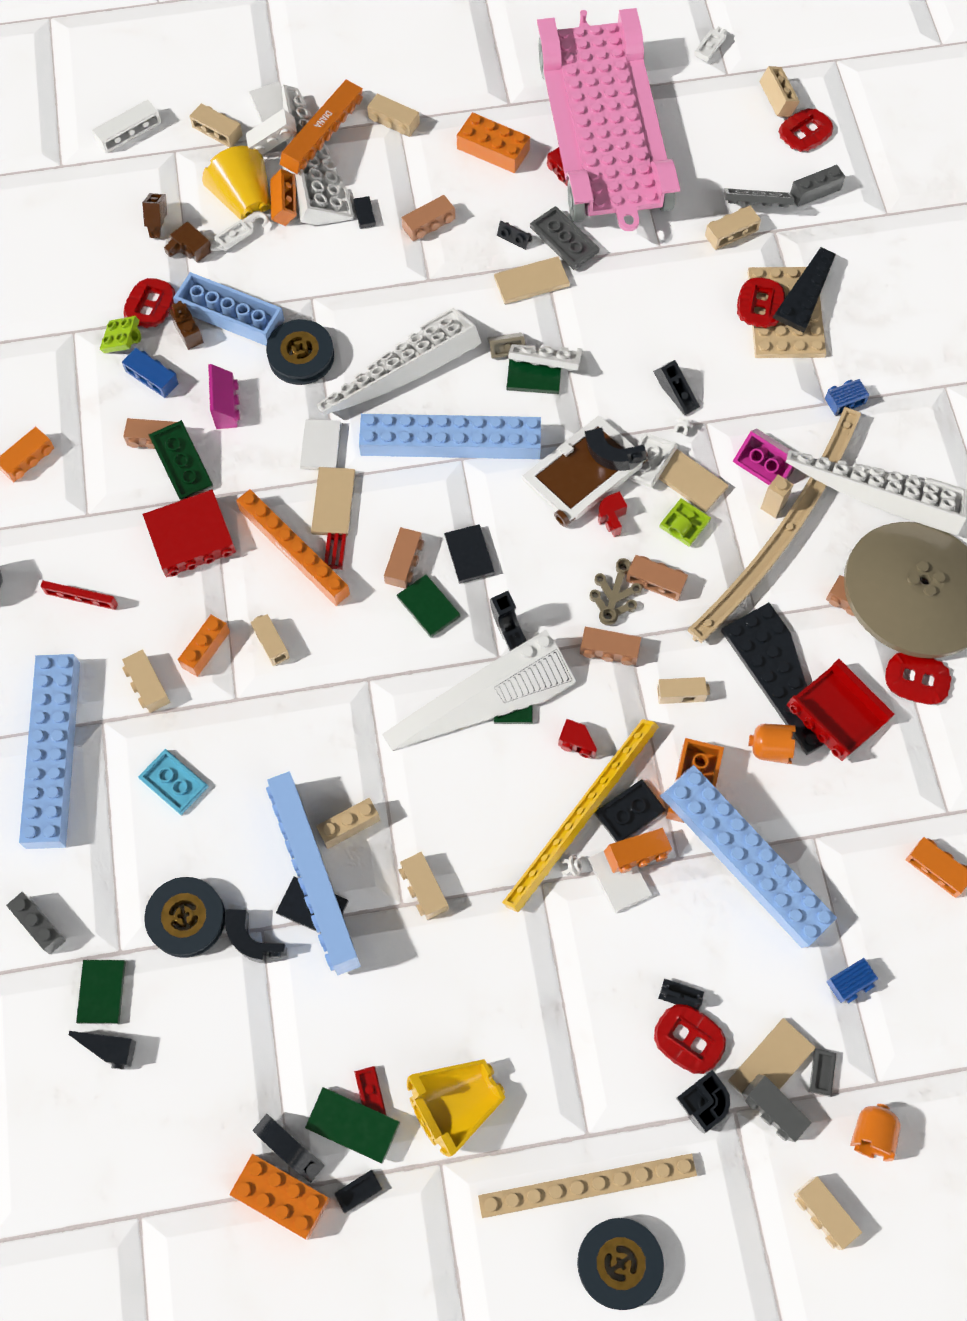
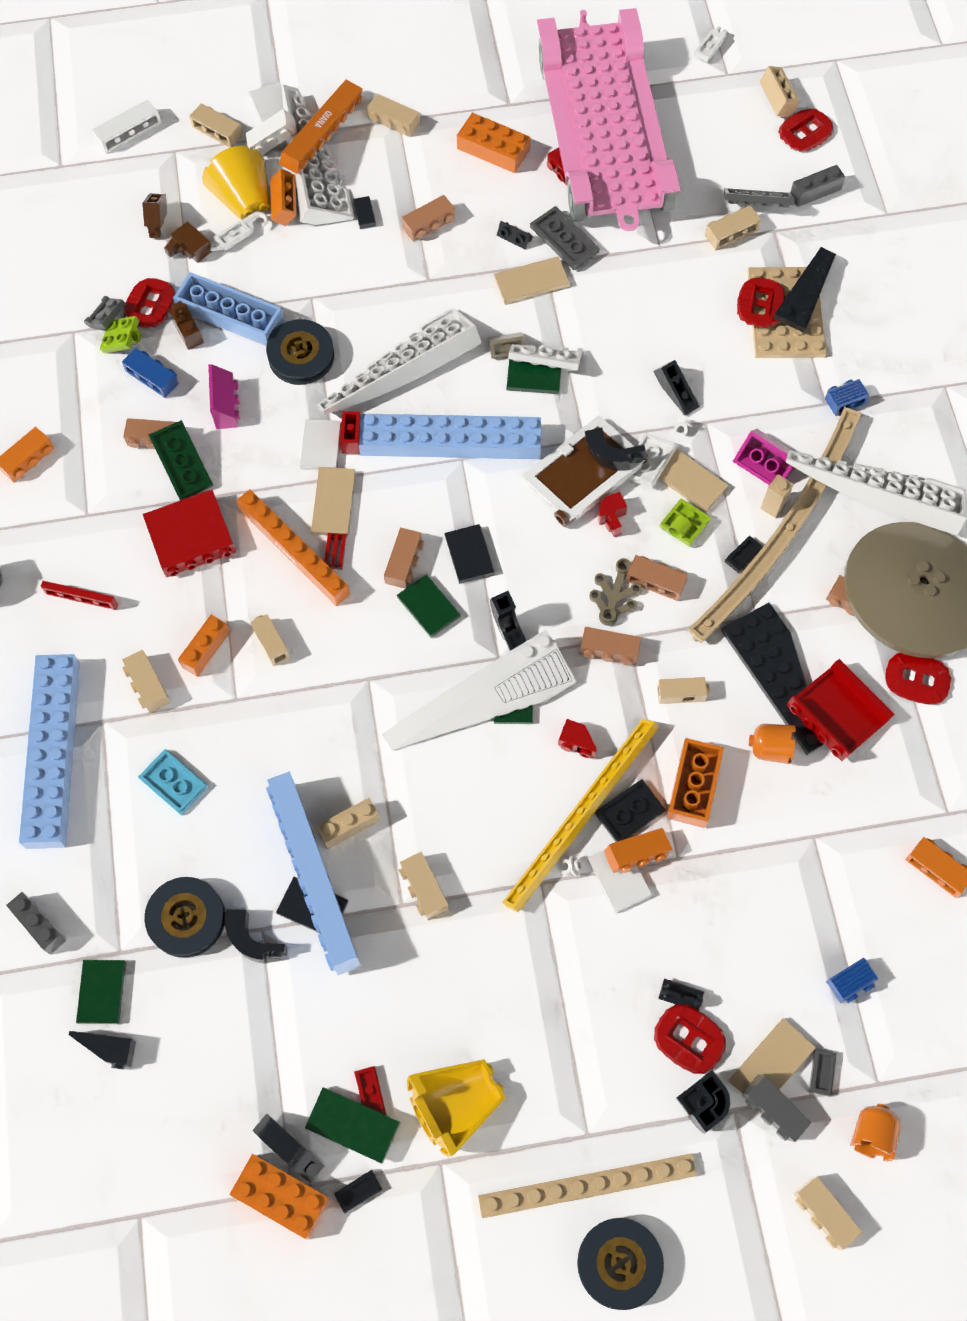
(105, 313): none -> dark grey plate
(350, 432): none -> red brick
(743, 554): none -> black tile
(748, 857): light blue brick -> none

